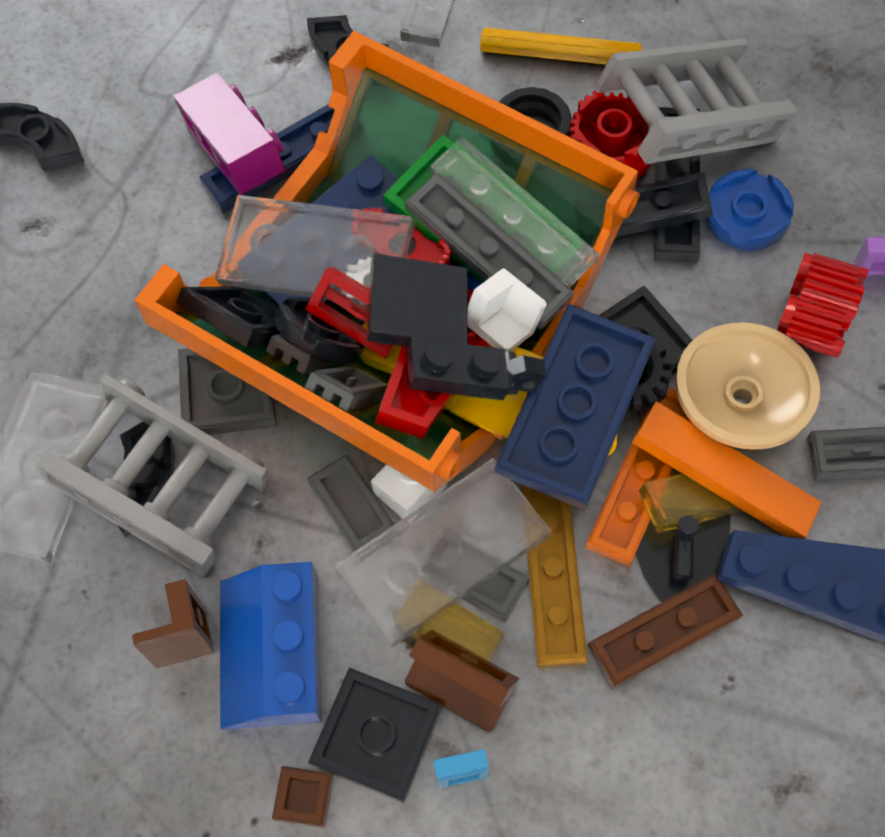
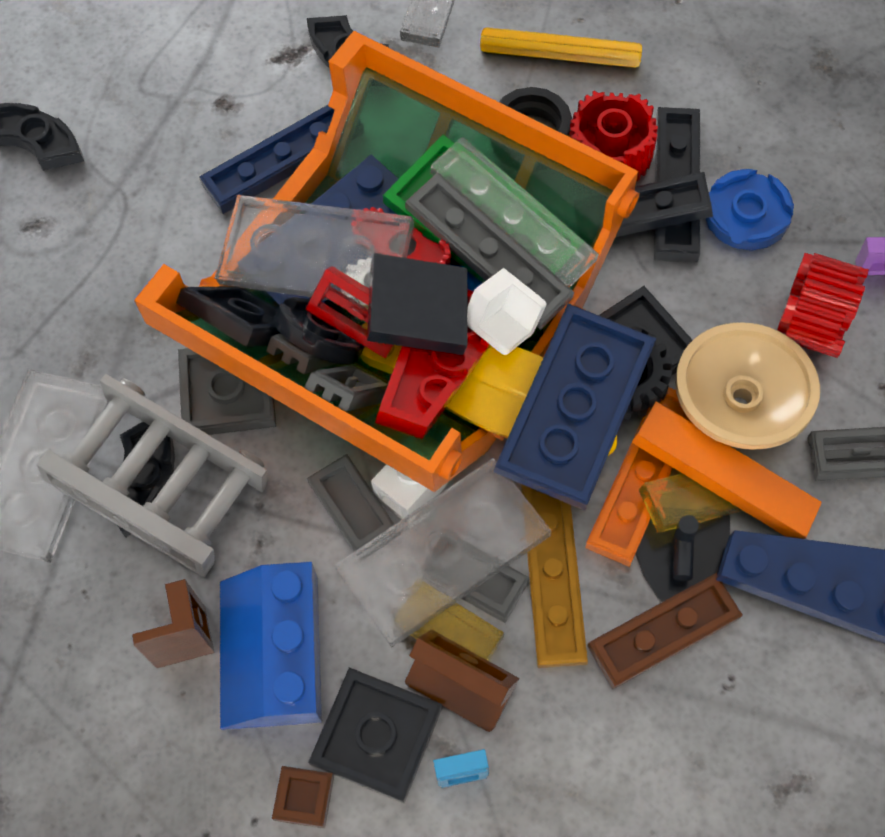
(231, 133): brick -> none
(470, 369): black hinge -> none
(695, 131): light grey fence -> none

